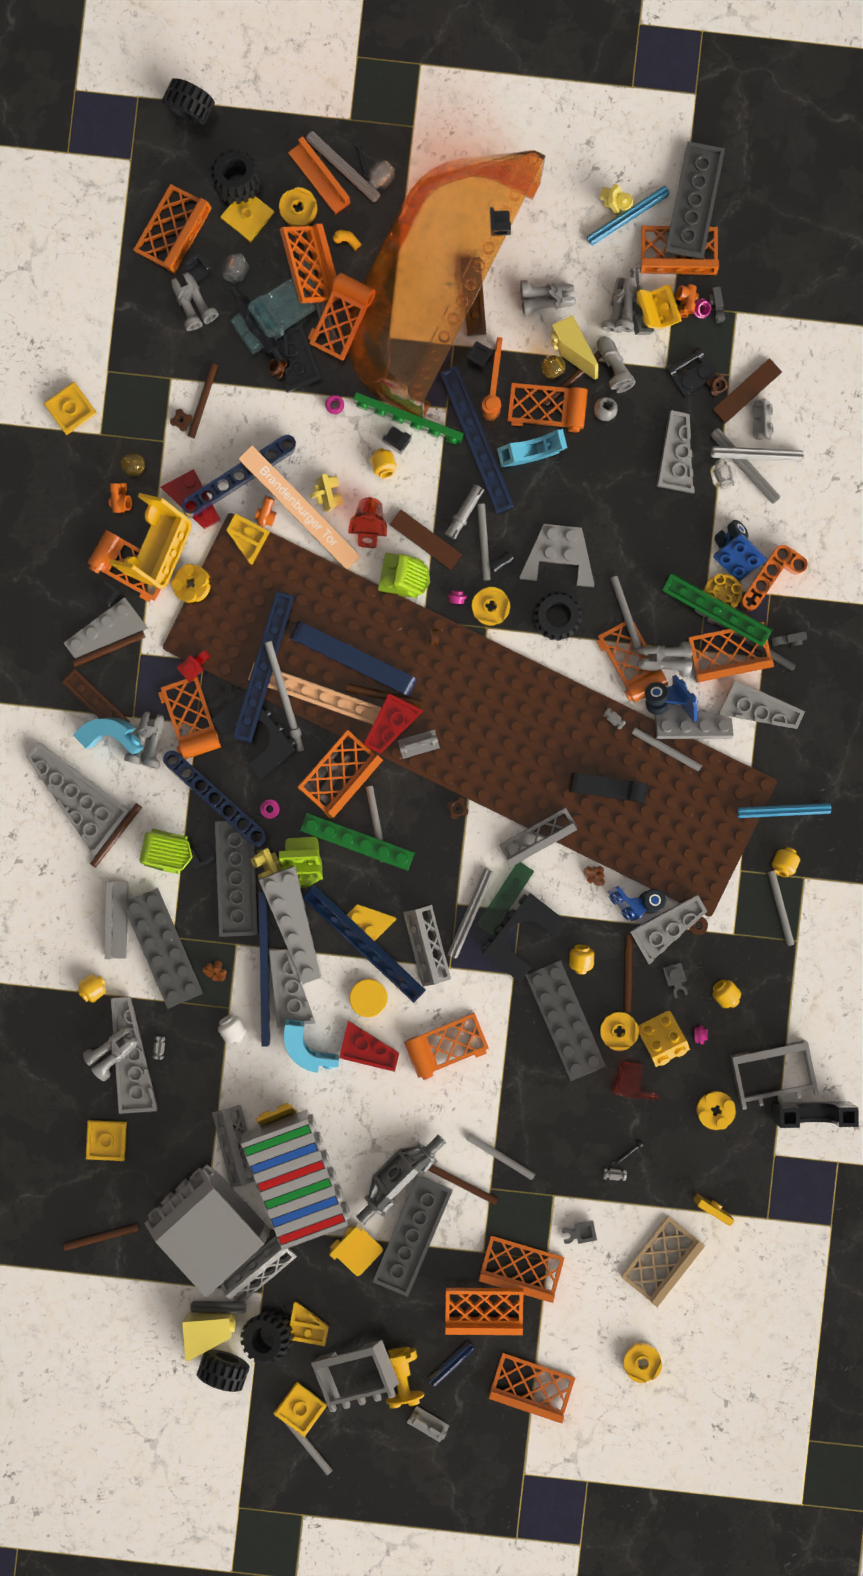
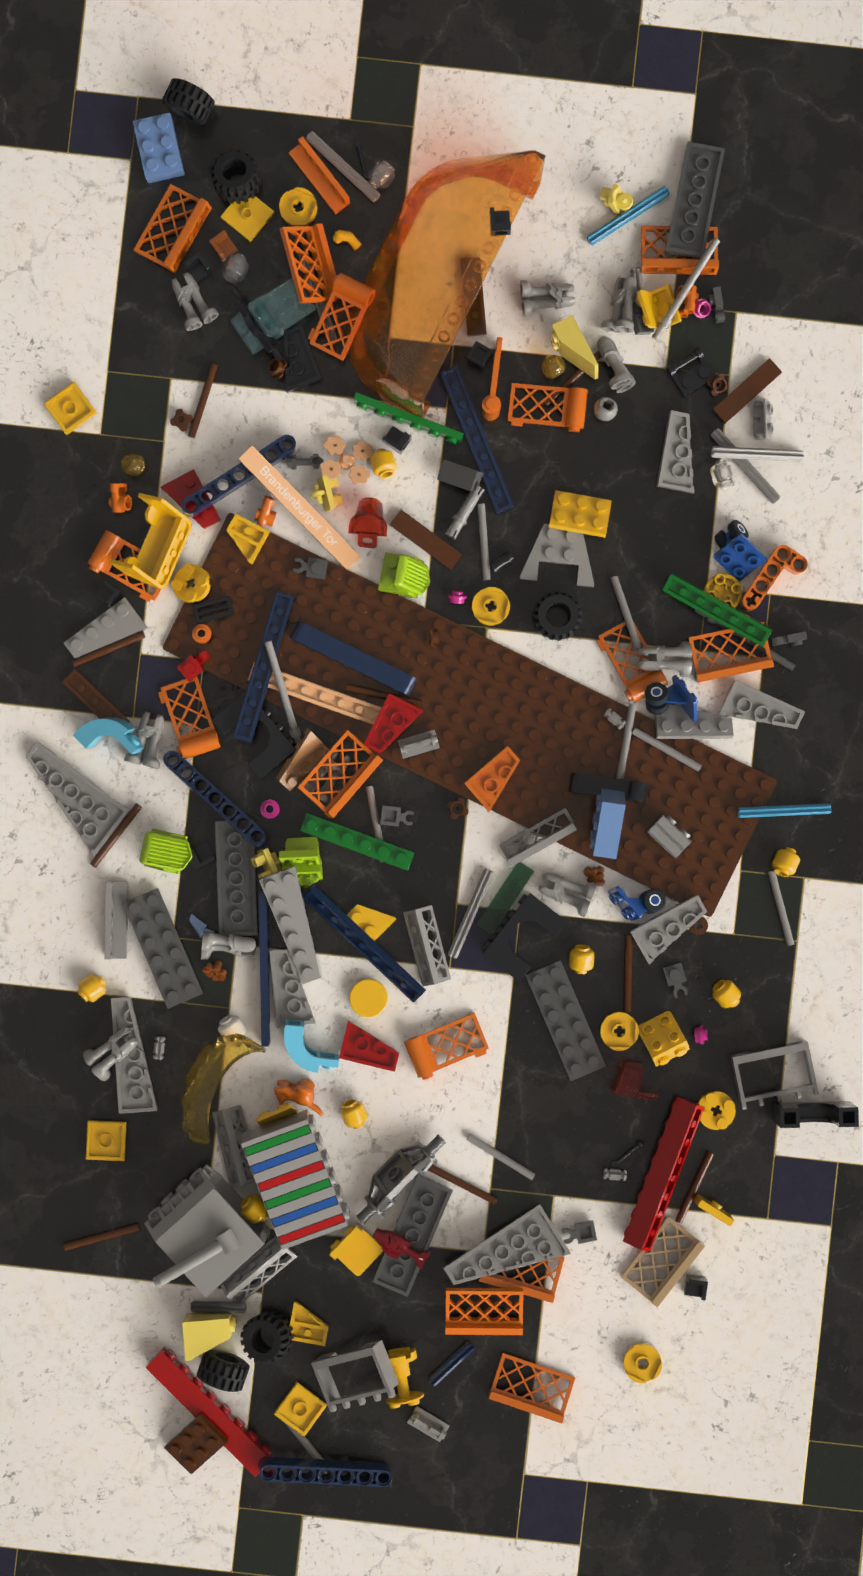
(158, 148): none -> medium blue brick
(196, 1443): none -> reddish brown plate
(197, 1399): none -> red brick
(198, 925): none -> light blue bar
(204, 1079): none -> clear yellow windscreen
(206, 638): none -> orange plate
(215, 617): none -> black tile
(223, 245): none -> dark orange panel
(225, 1242): none -> light grey piece
(233, 944): none -> light grey piece
(253, 1209): none -> yellow head
(301, 1093): none -> orange animal
(304, 759): none -> medium nougat wing
(314, 568): none -> dark grey plate
(315, 461): none -> dark grey bar
(333, 1477): none -> dark blue beam
(334, 398): dark pink plate -> none
(346, 461): none -> light nougat plant
(353, 1113): none -> yellow head
(392, 816): none -> dark grey plate
(394, 1245): none -> dark red animal
(459, 475): none -> dark grey hinge
(493, 777): none -> orange wing
(518, 1244): none -> light grey wing
(532, 450): medium azure arch -> none
(559, 894): none -> light grey piece
(580, 514): none -> yellow plate
(607, 823): none -> medium blue brick
(626, 741): none -> light grey bar
(663, 1174): none -> red brick
(665, 321): none -> light grey bar
(669, 836): none -> light grey brick
(694, 1187): none -> reddish brown bar
(696, 1286): none -> black panel

